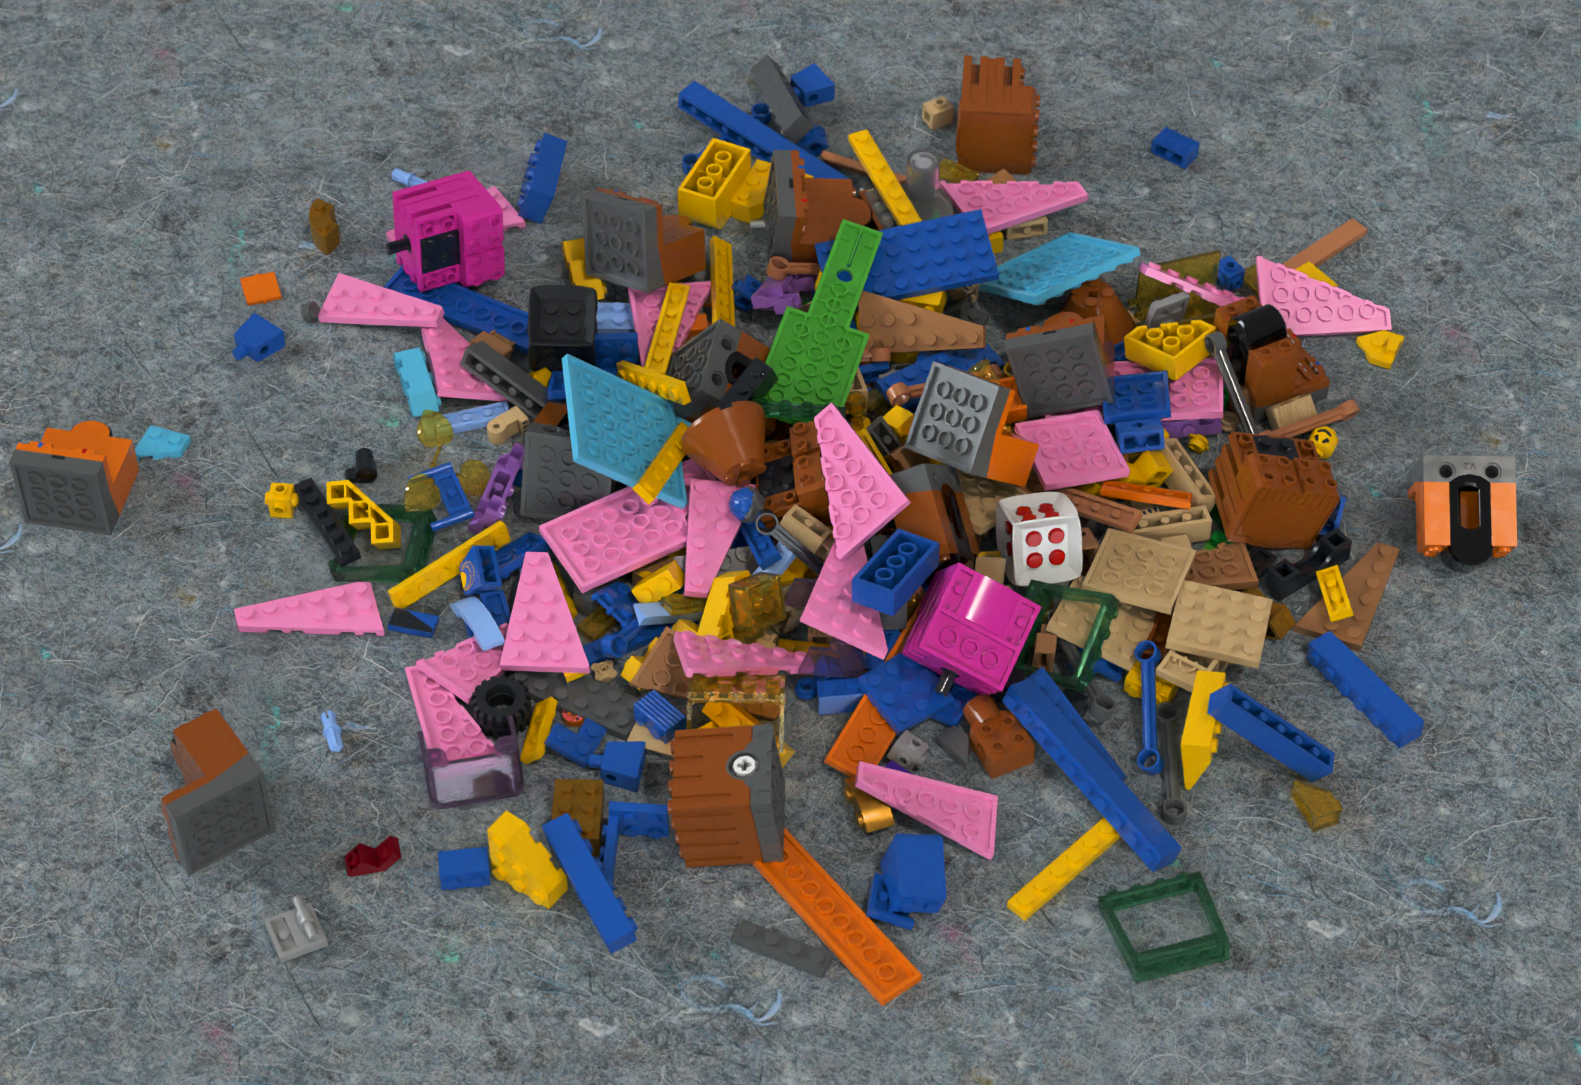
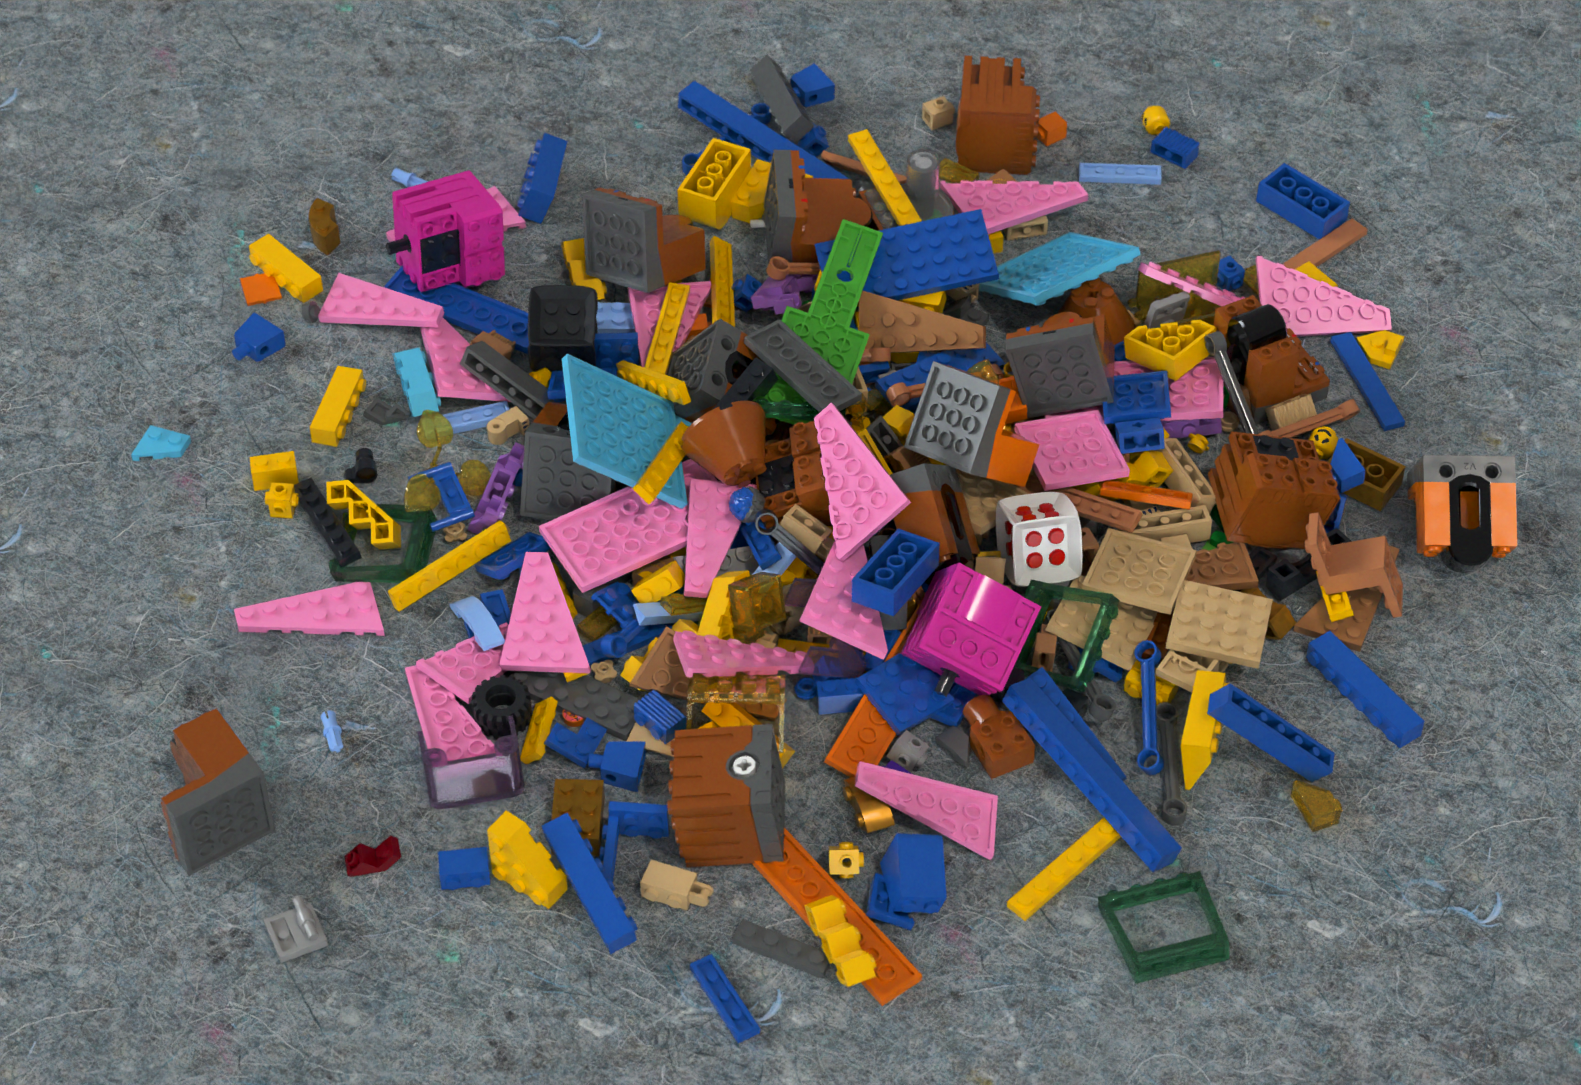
(75, 477): dark grey piece -> none
(274, 469): none -> yellow brick
(286, 268): none -> yellow brick
(337, 406): none -> yellow brick
(385, 414): none -> dark grey slope
(413, 622): tile -> none
(455, 532): none -> tan plate
(480, 571): blue torso -> none
(673, 886): none -> tan brick
(725, 998): none -> blue tile
(802, 367): none -> dark grey plate
(840, 941): none -> yellow brick
(843, 851): none -> yellow brick
(1051, 128): none -> orange brick
(1120, 173): none -> light blue tile
(1155, 119): none -> yellow head
(1302, 201): none -> blue brick
(1346, 467): none -> blue slope
(1354, 565): none -> nougat bracket
(1367, 381): none -> blue tile
(1381, 479): none -> pearl gold brick

